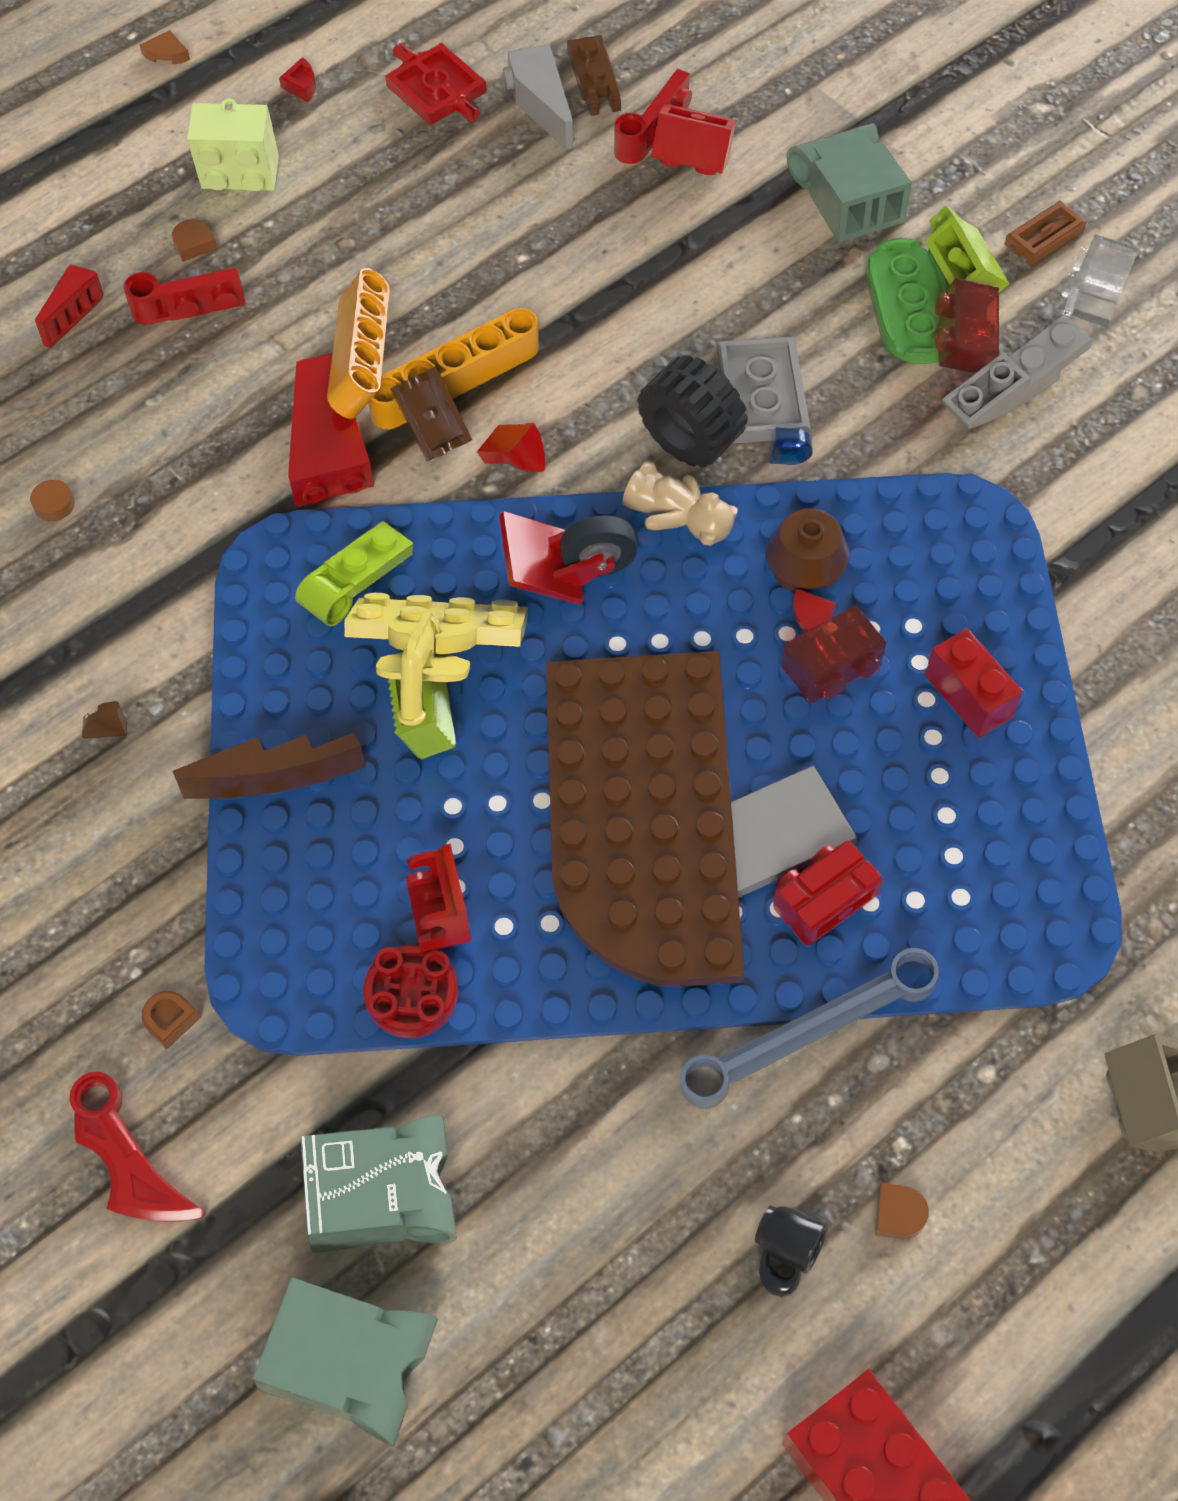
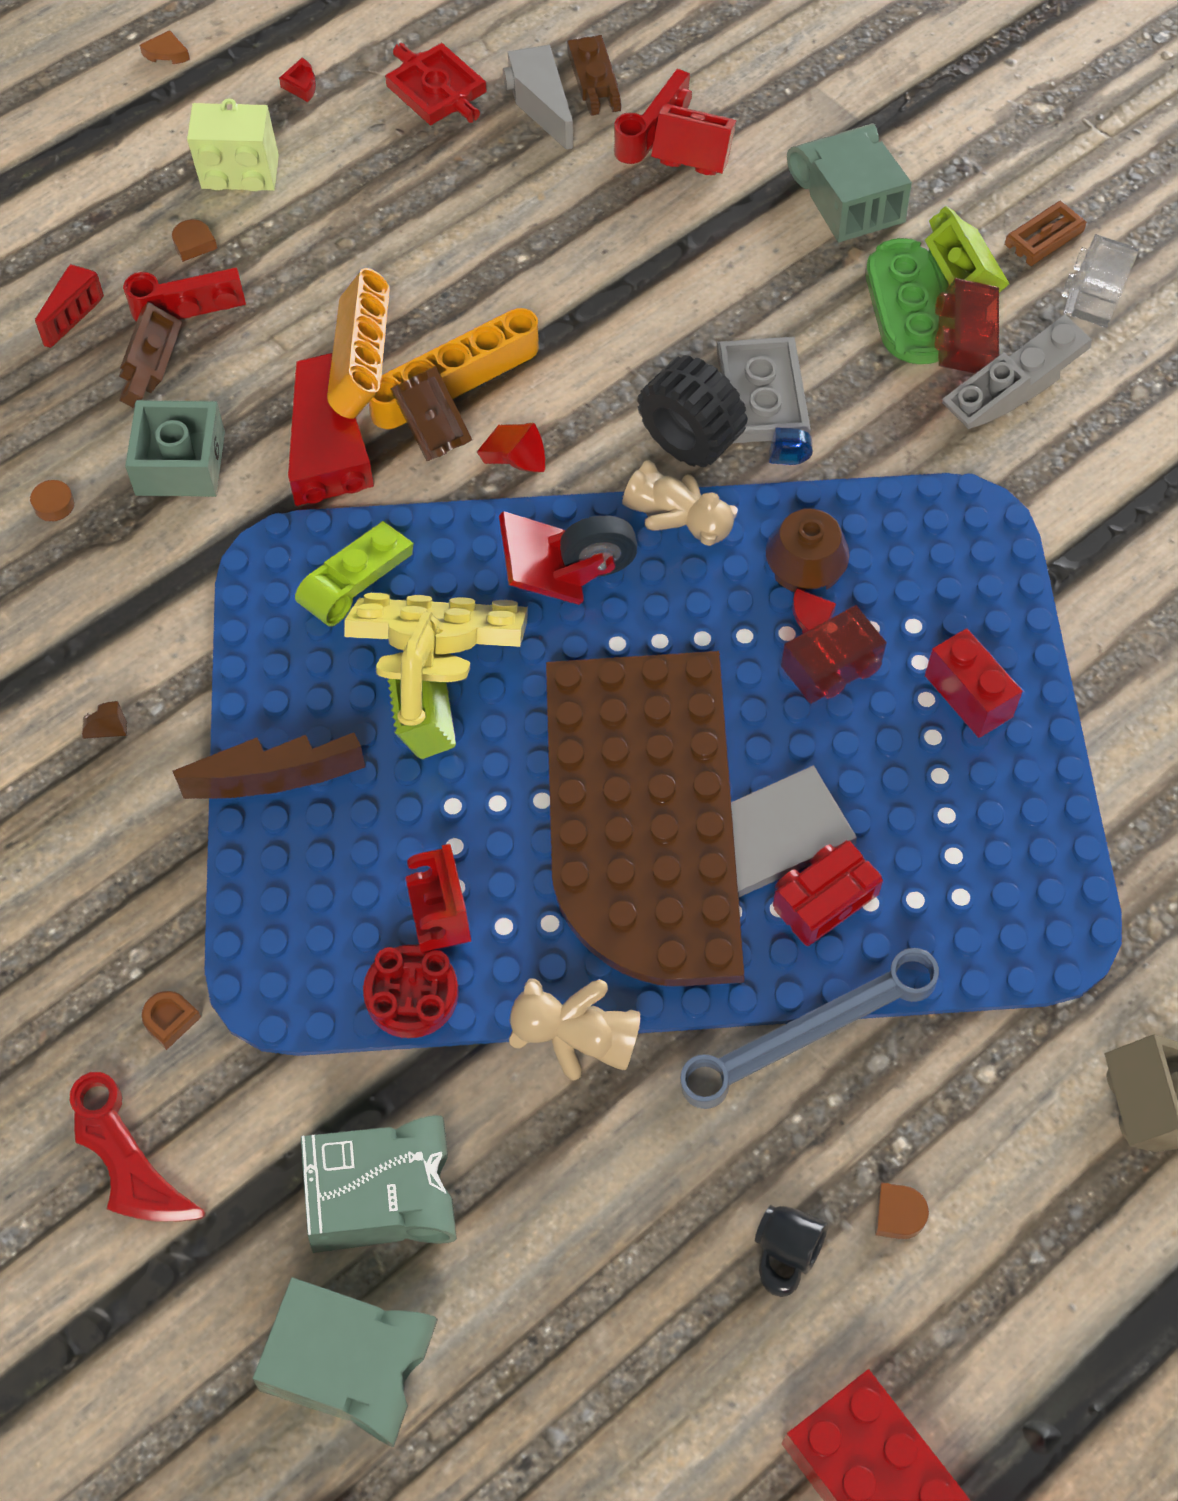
(148, 352): none -> reddish brown hinge
(175, 448): none -> sand green brick
(576, 1025): none -> tan piece

